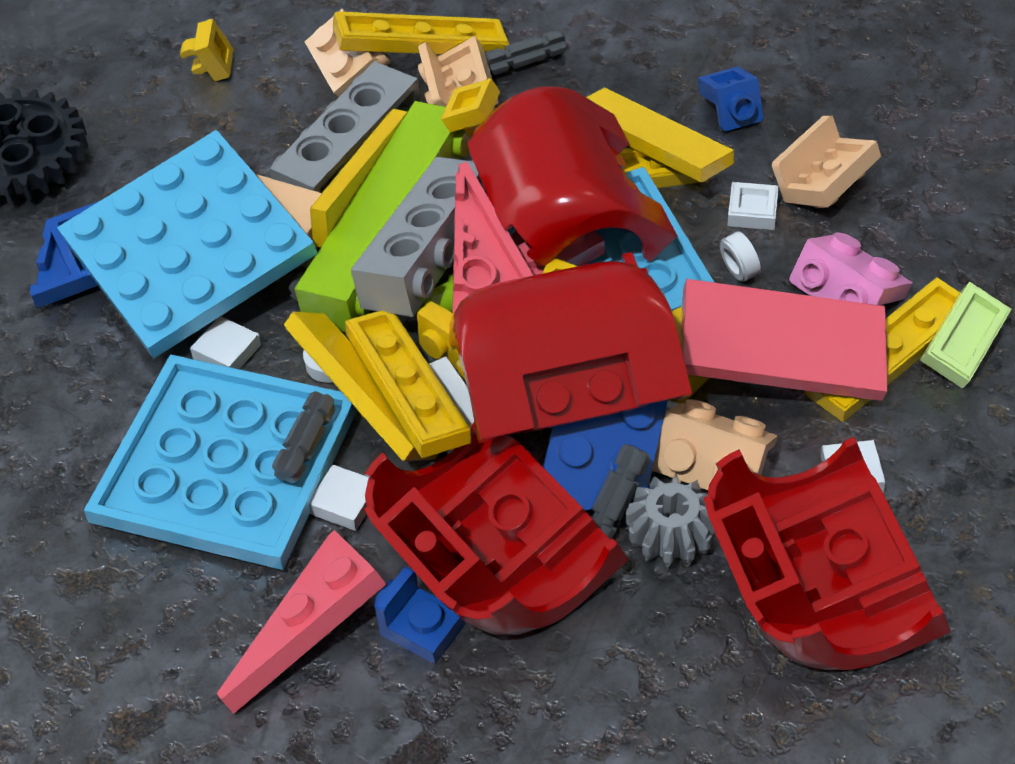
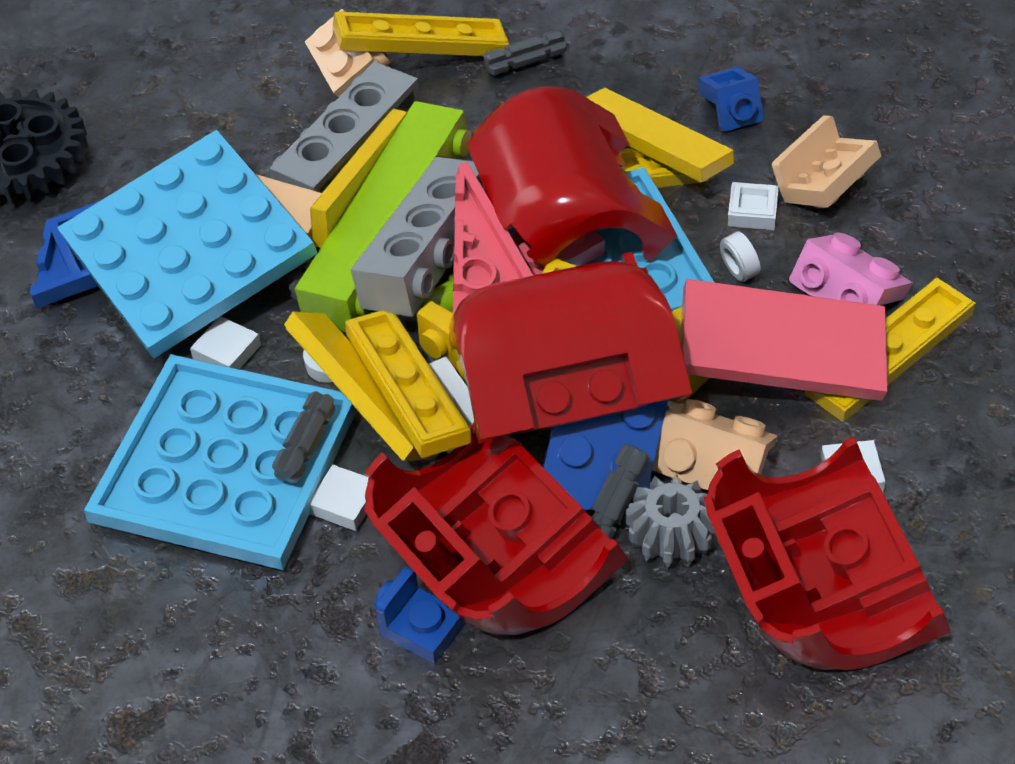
(212, 51): yellow tile -> none
(319, 600): coral wing -> none
(452, 69): light nougat bracket -> none
(470, 106): yellow tile -> none
(965, 335): yellowish green tile -> none

